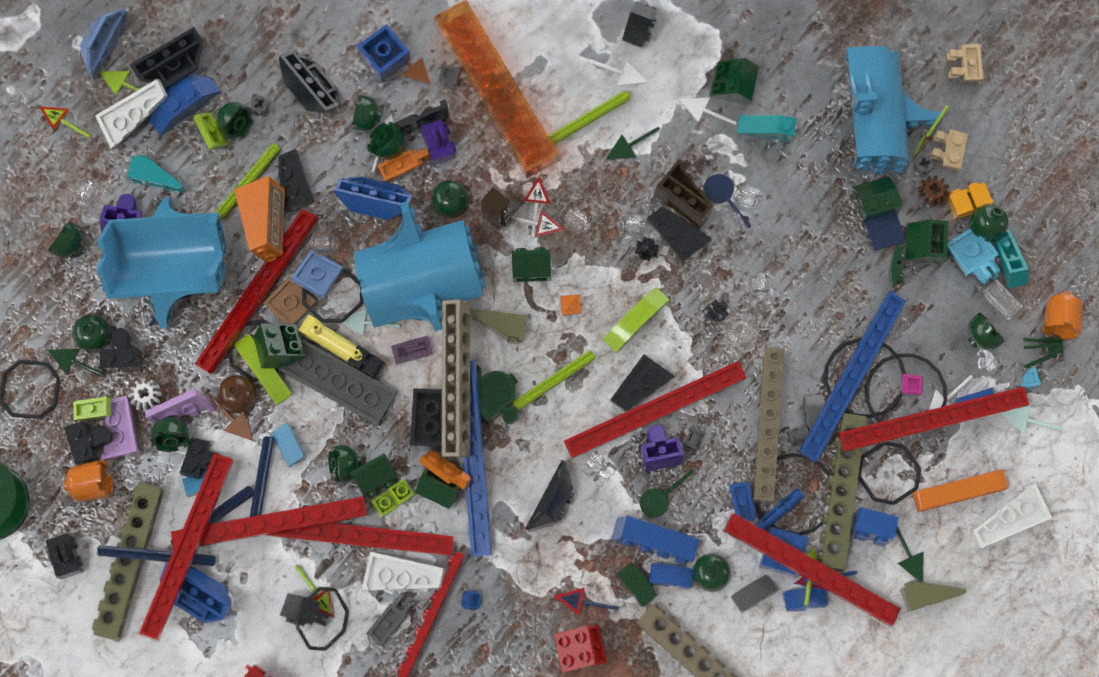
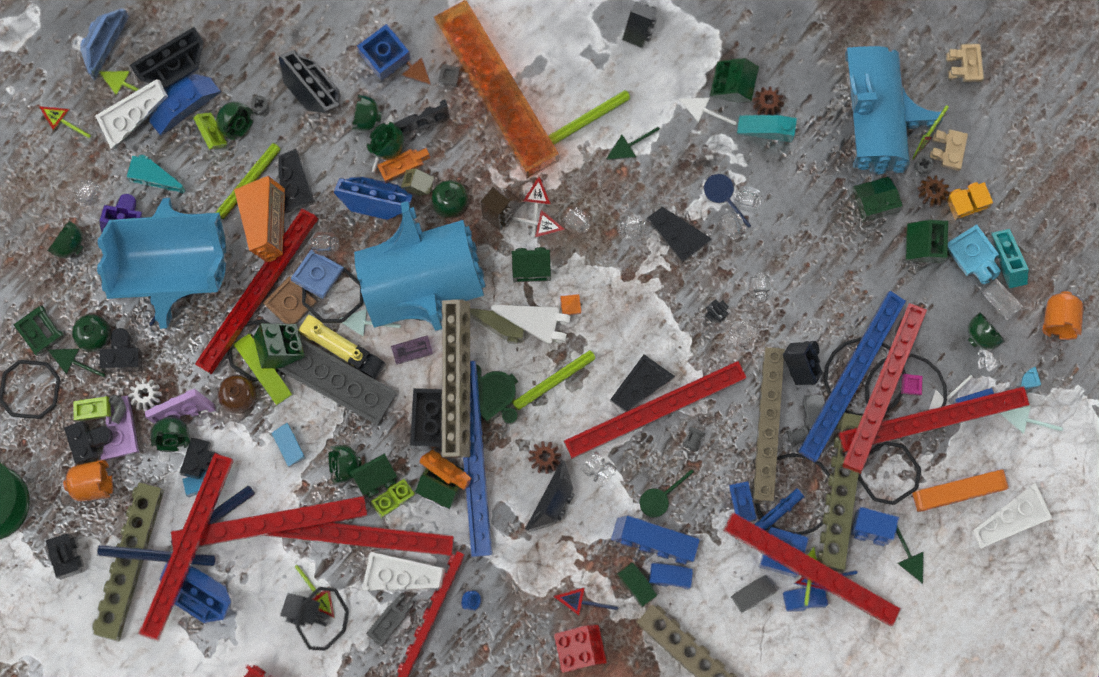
(34, 335): none -> dark green plate
(119, 407): none -> dark grey arm
(238, 426): dark orange piece -> none
(262, 475): dark blue axle -> none
(417, 182): none -> olive brick
(437, 142): dark purple brick -> none
(535, 320): none -> white flag
(550, 461): none -> copper gear
(628, 75): white piece -> none
(635, 319): lime slope -> none
(646, 249): black gear -> none
(660, 452): dark purple brick -> none
(683, 195): dark brown wedge -> none
(711, 572): dark green cylinder -> none
(762, 107): none -> copper gear
(803, 362): none -> black brick
(884, 388): none -> red plate
(885, 231): dark blue piece -> none
(895, 270): dark green slope -> none
(926, 594): olive slope -> none
(989, 222): dark green cylinder -> none
(1051, 346): dark green plant -> none

